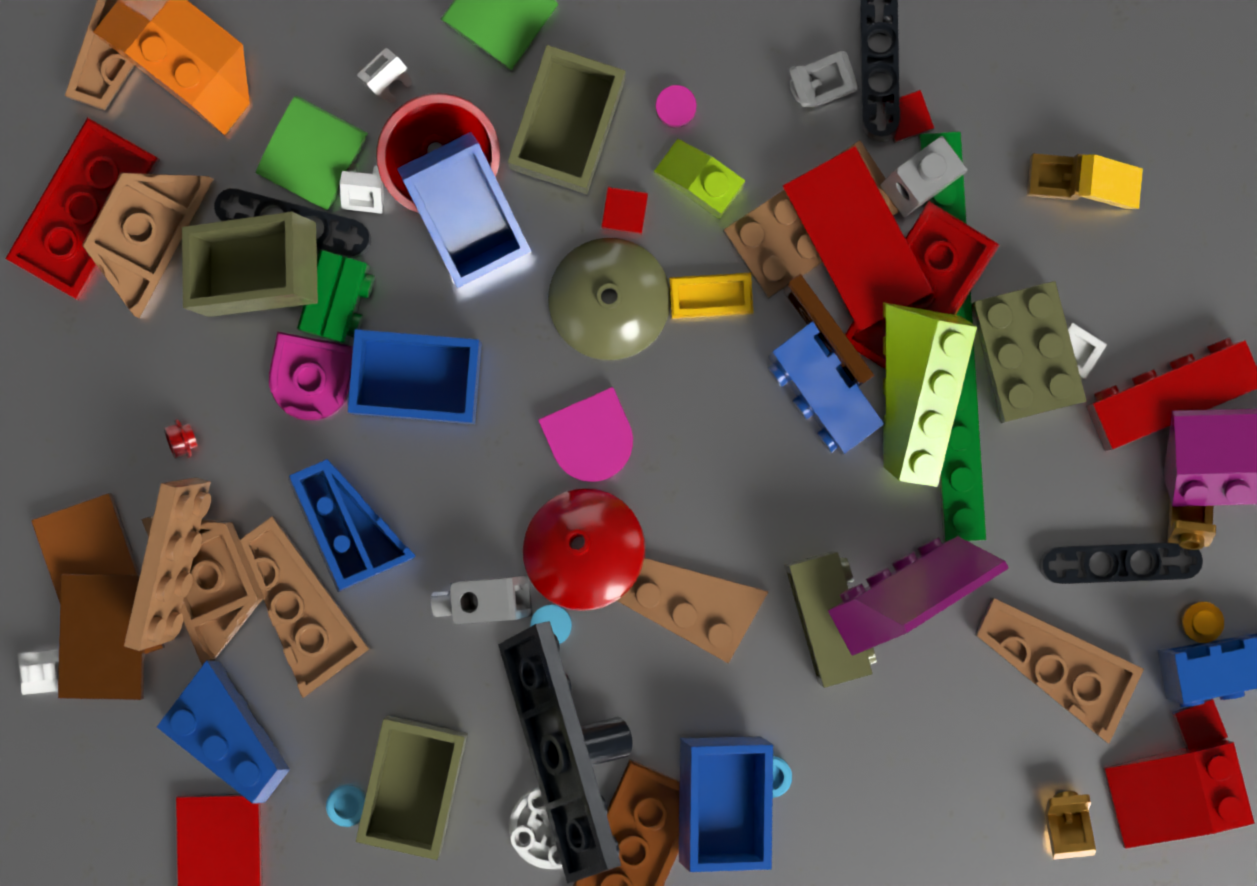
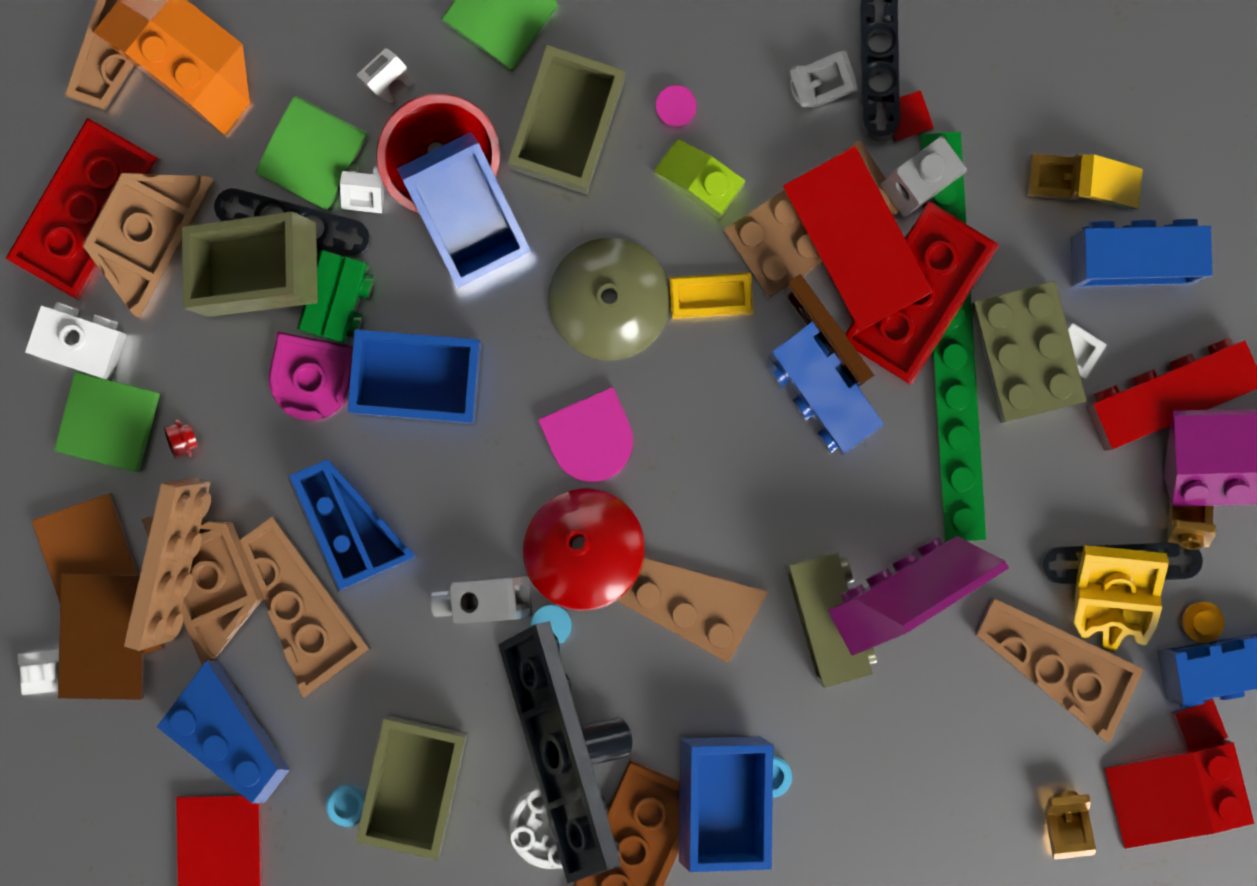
(76, 342): none -> white brick
(107, 422): none -> bright green slope
(624, 210): red tile -> none
(922, 388): lime wedge -> none
(1119, 594): none -> yellow plate
(1141, 253): none -> blue piece

